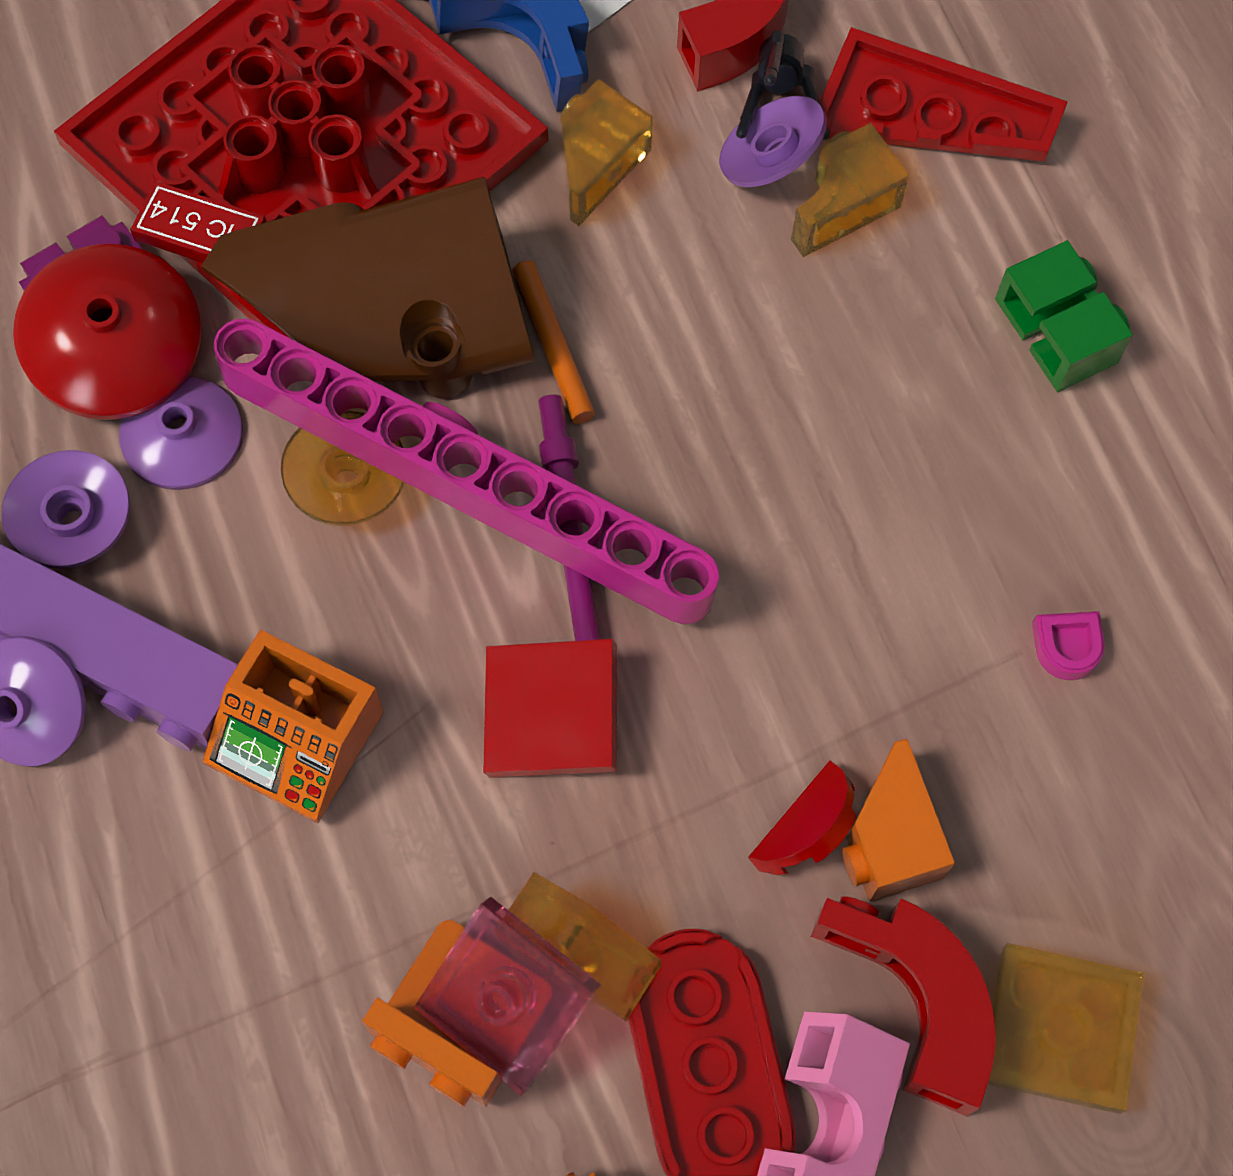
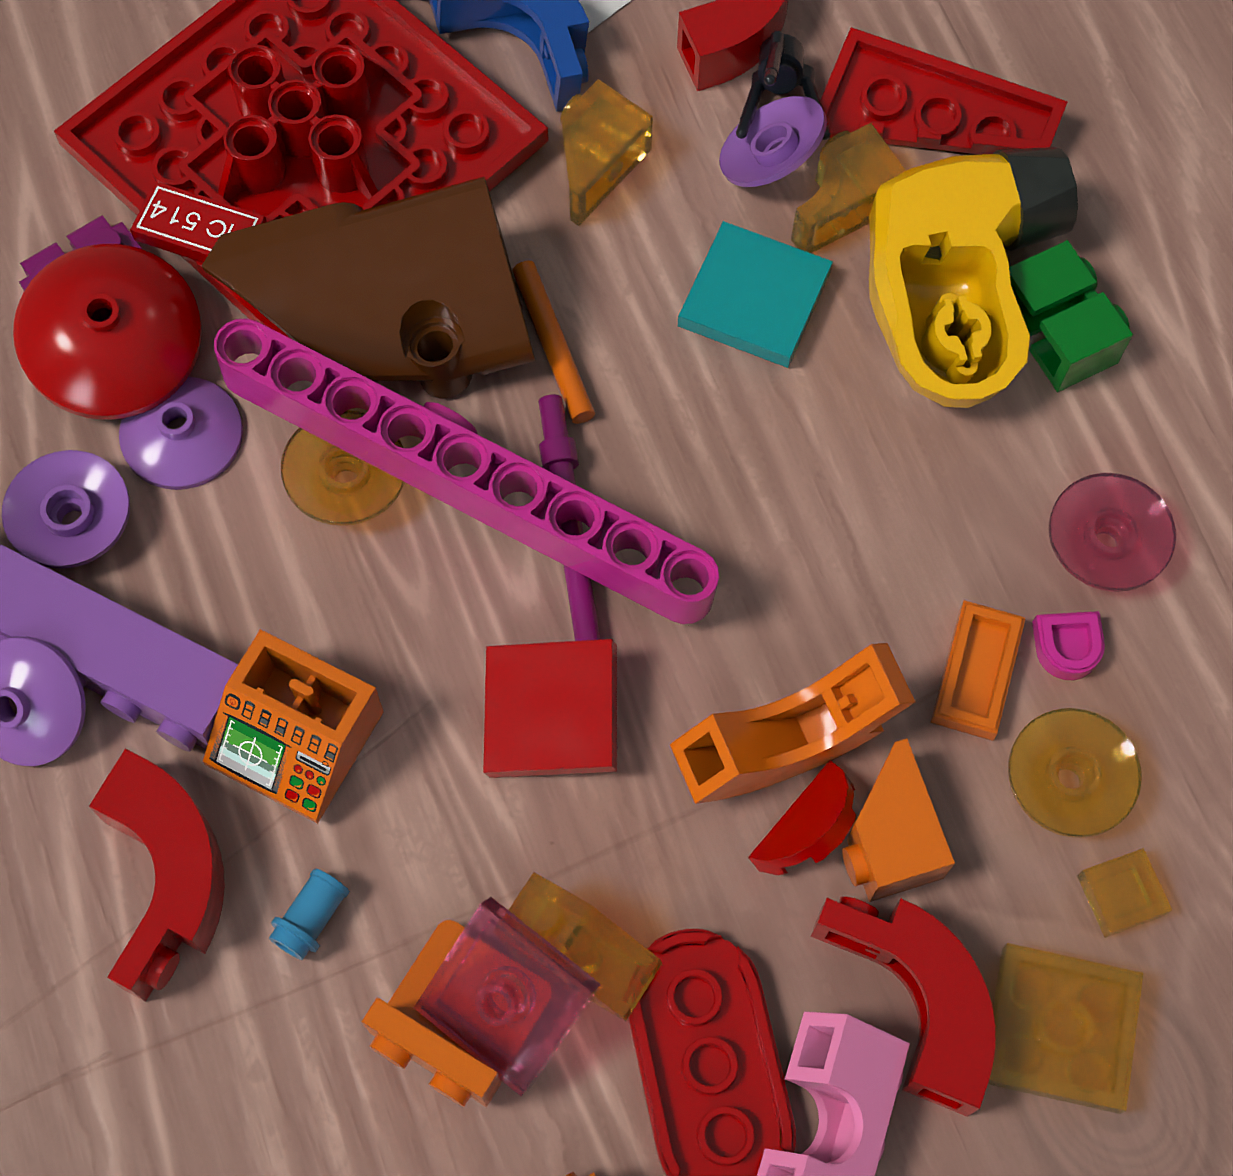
(187, 866): none -> red arch
(308, 915): none -> dark azure pin
(755, 294): none -> teal tile
(788, 737): none -> orange arch
(944, 268): none -> yellow piece
(978, 670): none -> orange tile
(1094, 752): none -> clear yellow dish
(1123, 510): none -> clear pink dish
(1124, 892): none -> clear yellow tile

